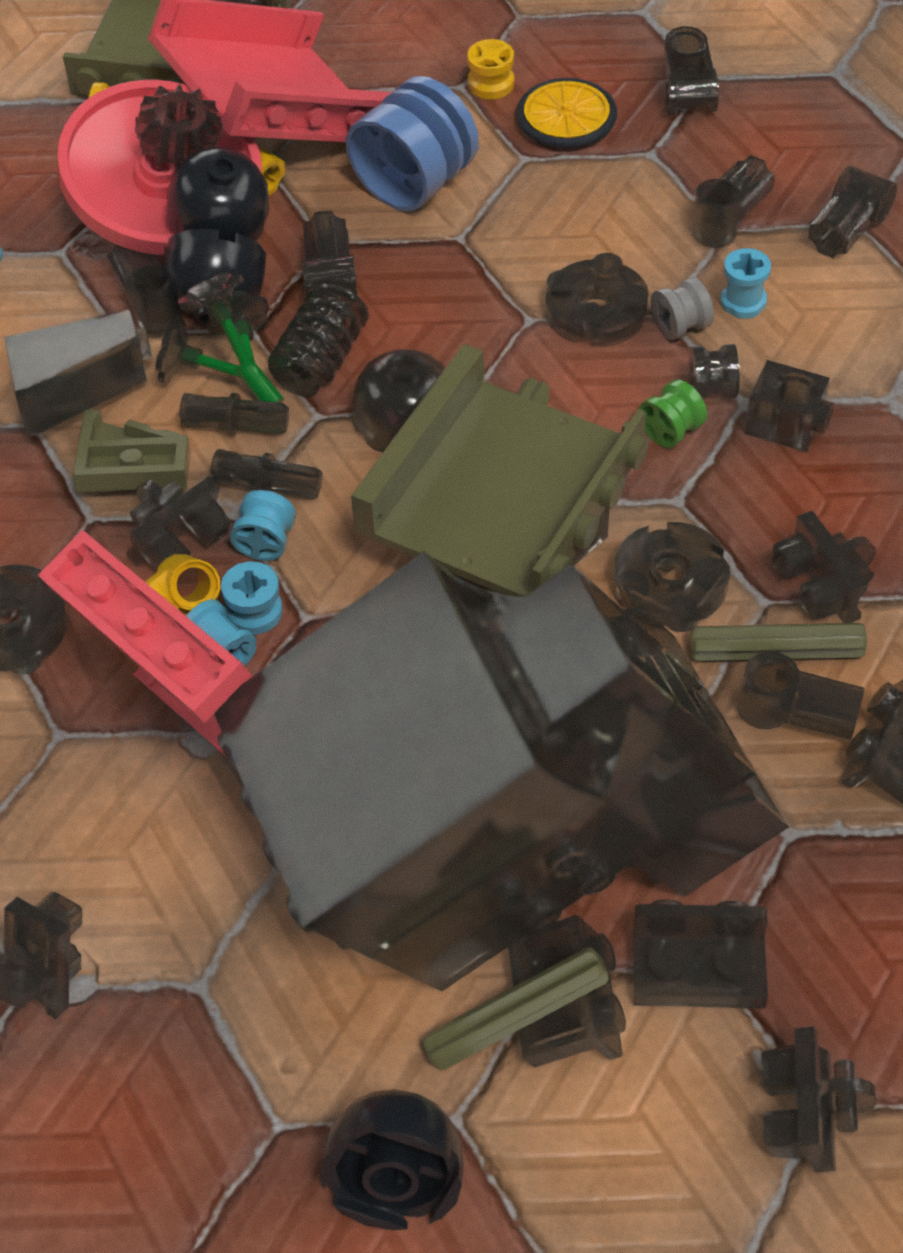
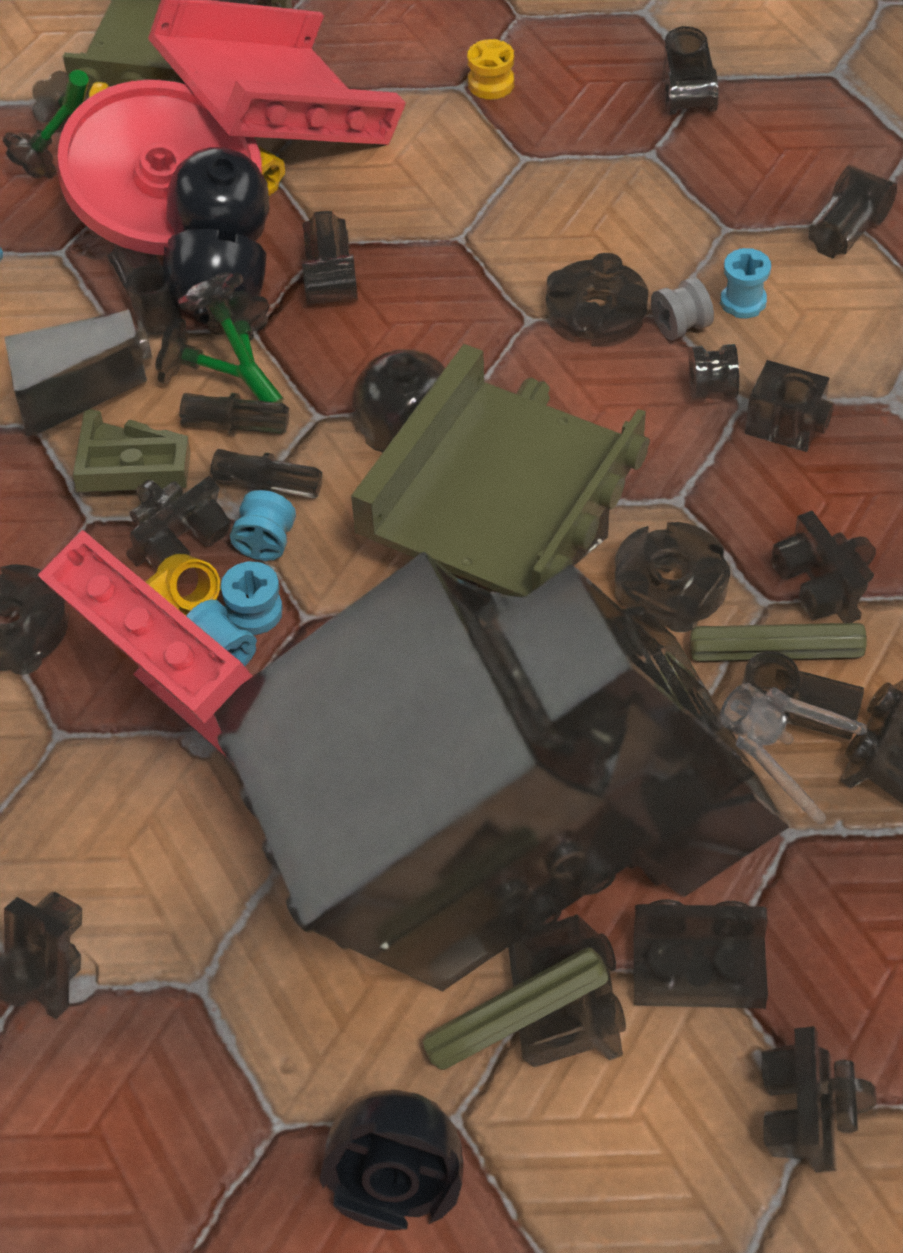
(54, 105): none -> clear smoke plant
(177, 125): clear smoke gear -> none
(317, 339): clear smoke piece -> none
(412, 143): medium blue wheel -> none
(566, 113): yellow wheel -> none
(673, 413): bright green wheel -> none
(728, 200): clear smoke piece -> none
(761, 721): none -> clear plant

